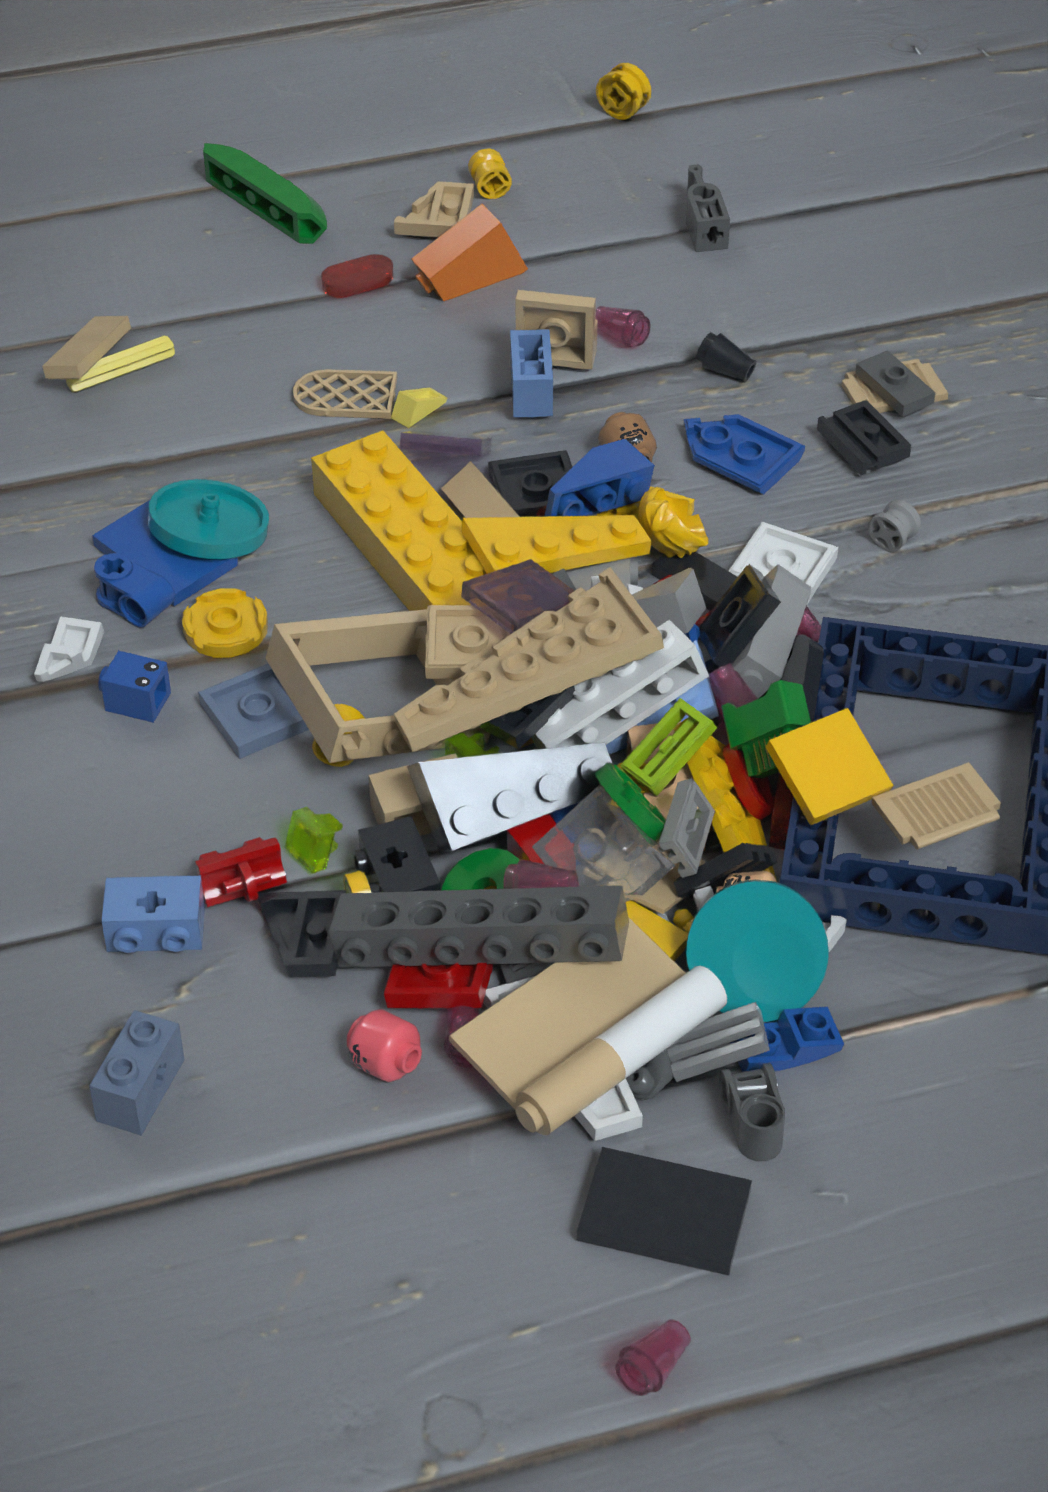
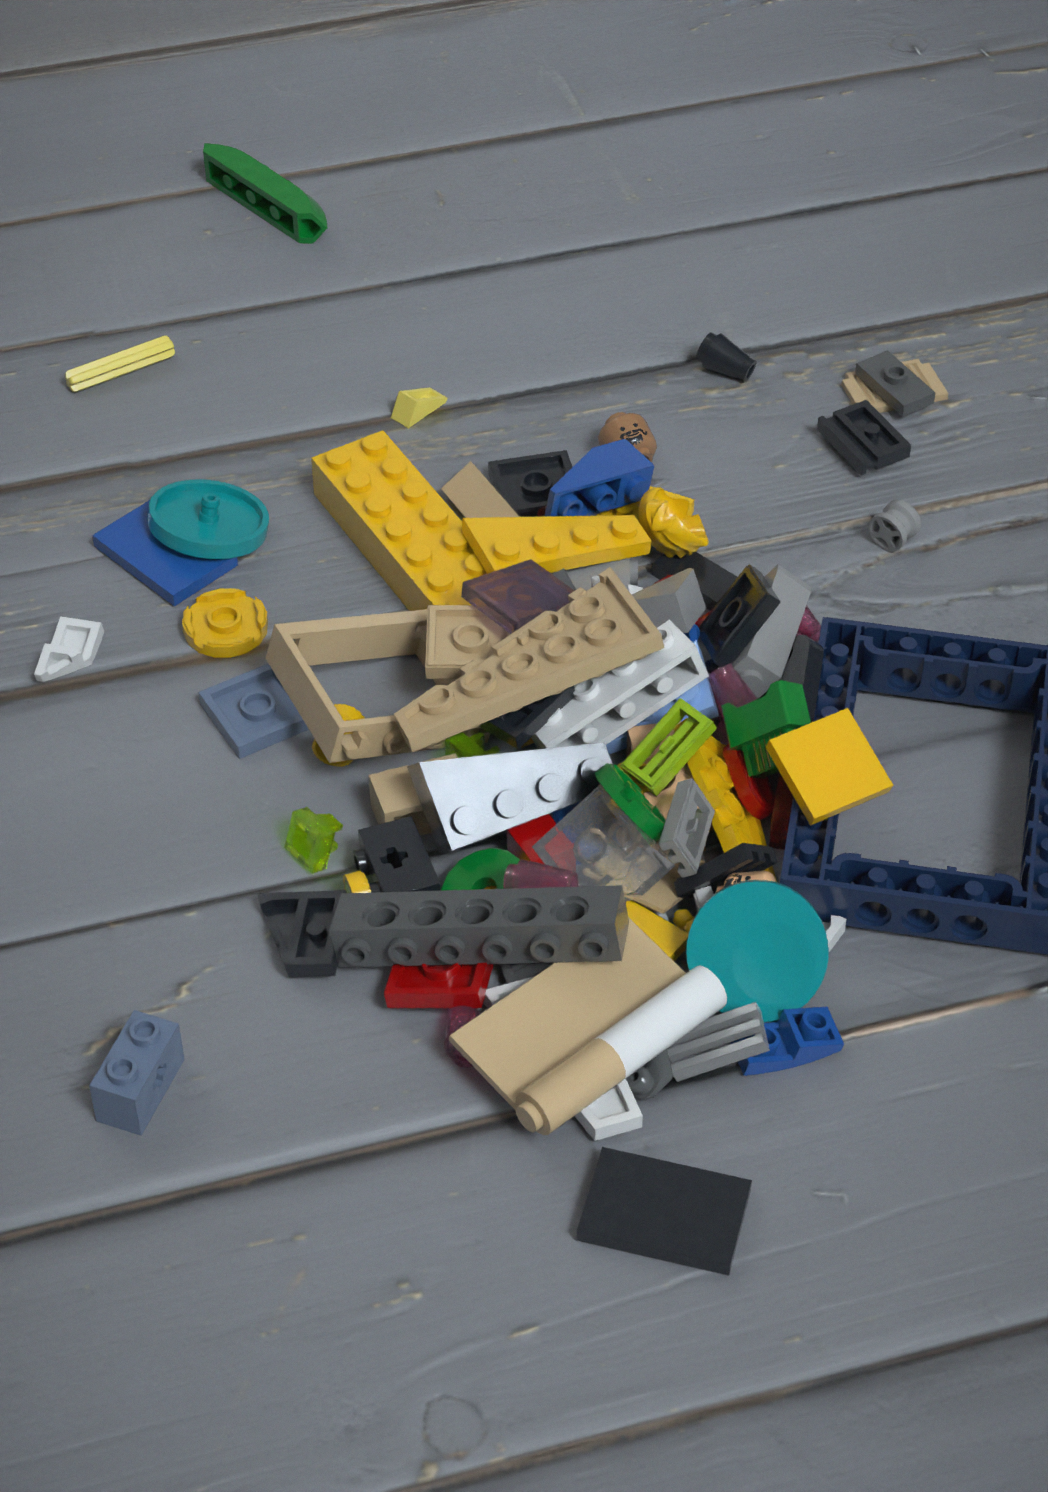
(86, 347): tan tile -> none
(131, 589): blue piece -> none
(135, 686): blue brick -> none
(153, 913): medium blue brick -> none
(241, 871): red hips -> none
(344, 375): tan window -> none
(357, 275): clear red tile -> none
(383, 1044): coral head -> none
(437, 210): tan wing -> none
(445, 443): clear purple tile -> none
(468, 257): orange slope -> none
(489, 173): yellow wheel -> none
(531, 373): medium blue brick -> none
(569, 321): tan plate -> none
(623, 91): yellow wheel -> none
(624, 325): clear pink cone -> none
(650, 1359): clear pink cone -> none
(706, 213): dark grey piece -> none
(742, 450): blue tile -> none
(754, 1111): dark grey piece -> none
(796, 553): white tile -> none
(938, 806): tan window -> none

